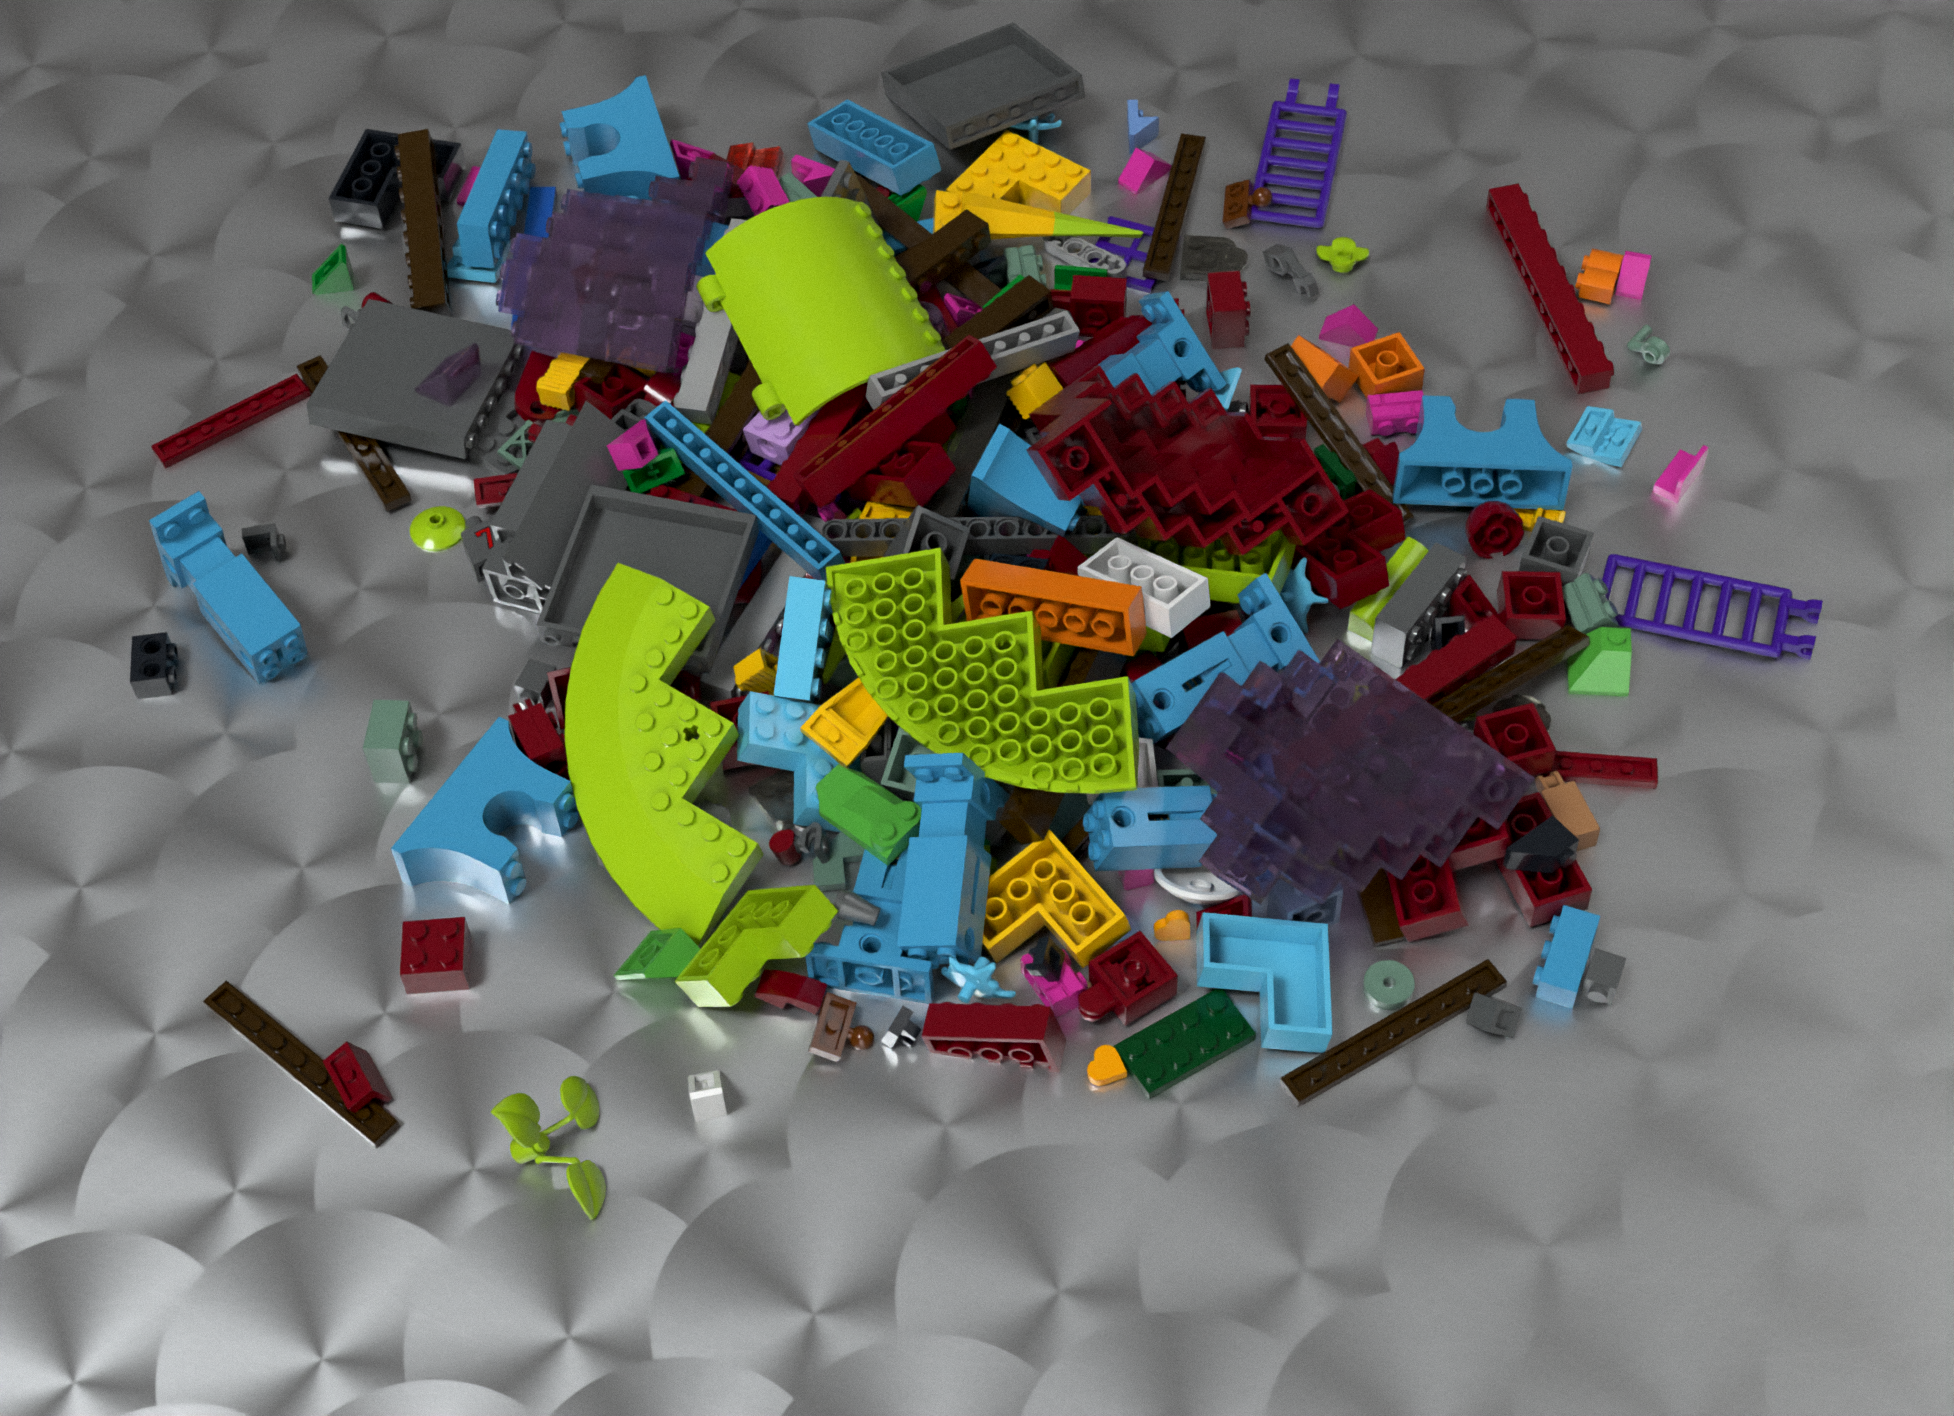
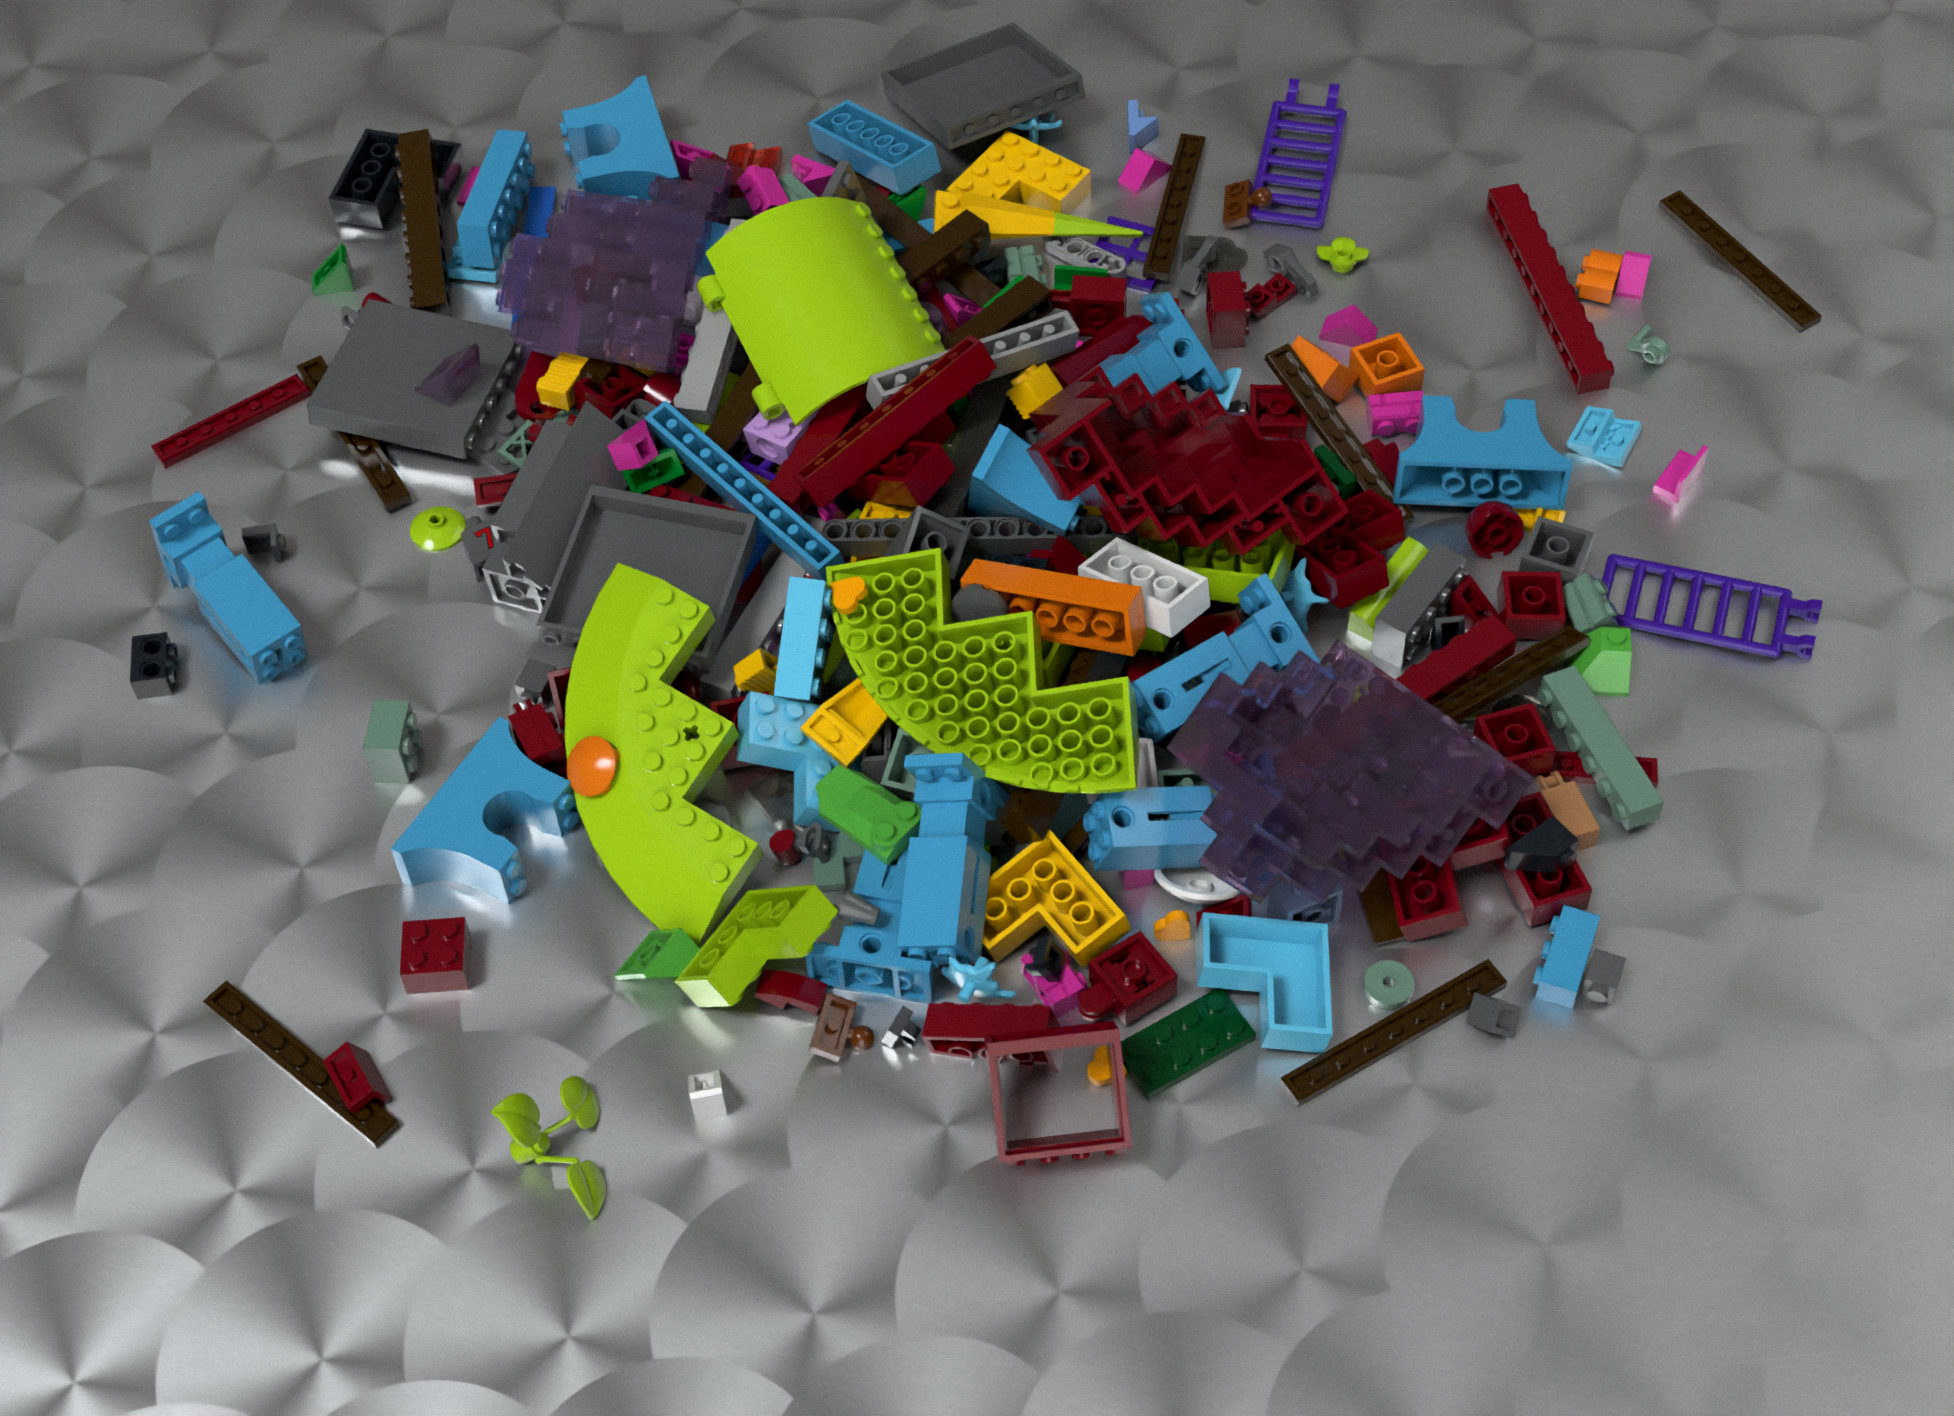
(592, 766): none -> orange dish
(847, 593): none -> light orange tile
(977, 603): none -> dark grey tile
(1076, 1144): none -> dark red window
(1194, 269): none -> dark grey piece
(1270, 295): none -> dark red slope
(1600, 748): none -> sand green brick
(1740, 261): none -> dark brown tile

